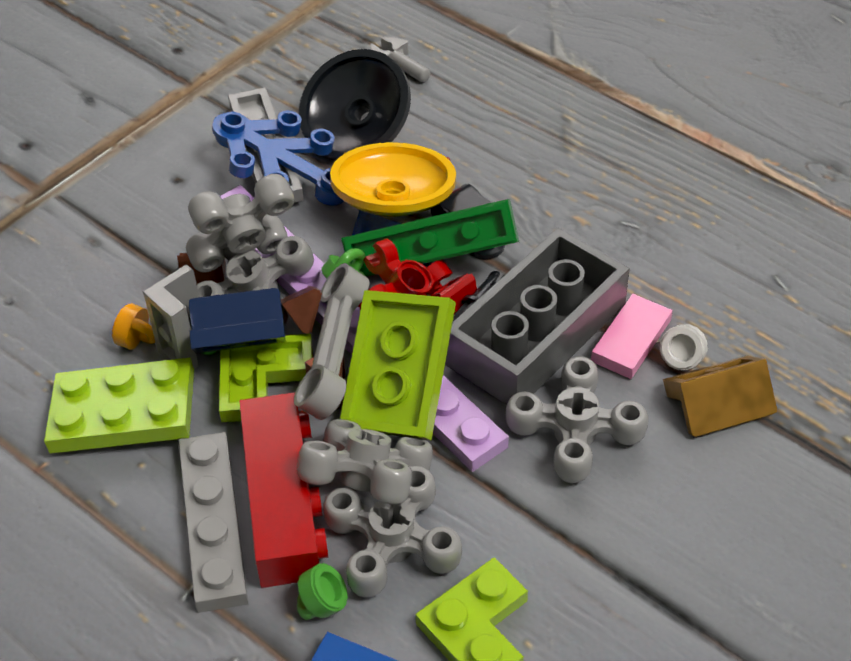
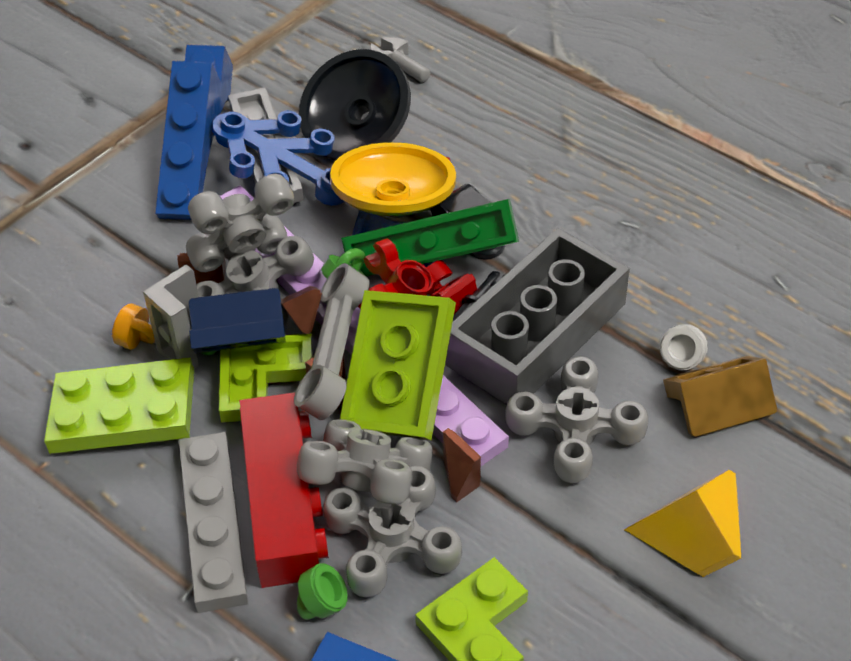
(194, 100): none -> blue arch
(461, 465): none -> copper slope
(631, 336): bright pink tile -> none
(697, 527): none -> yellow slope

